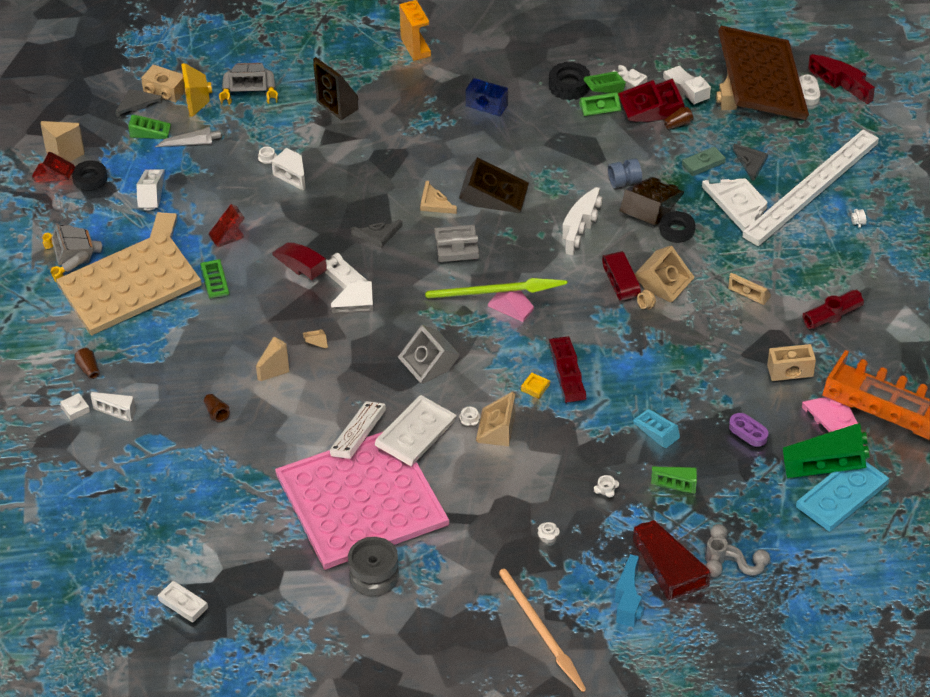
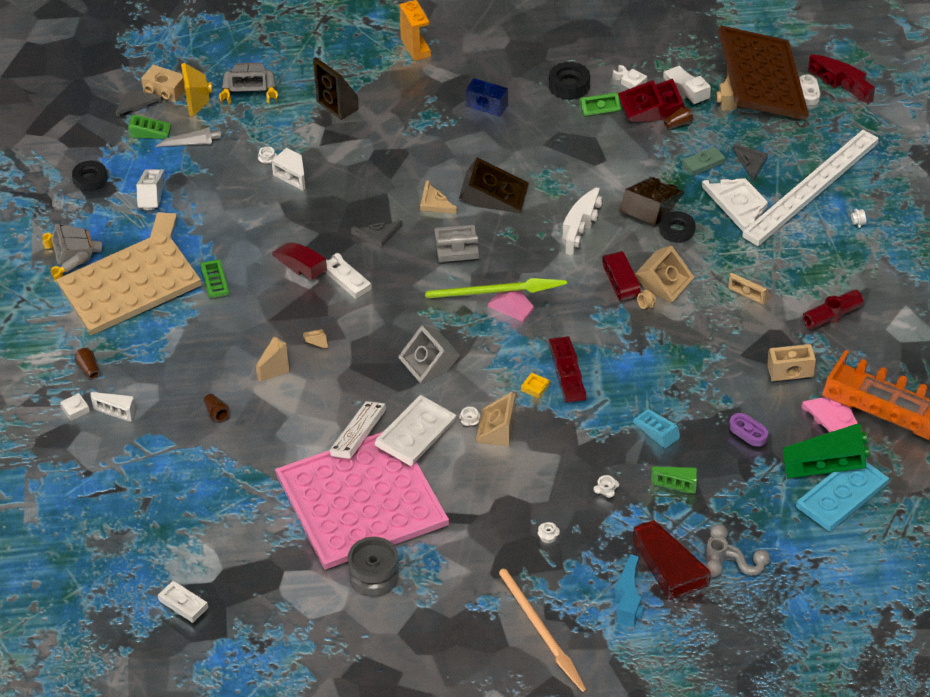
(53, 169): clear red slope -> none
(63, 139): tan slope -> none
(226, 228): clear red slope -> none
(354, 298): white slope -> none
(606, 82): bright green slope -> none
(624, 173): sand blue wheel -> none

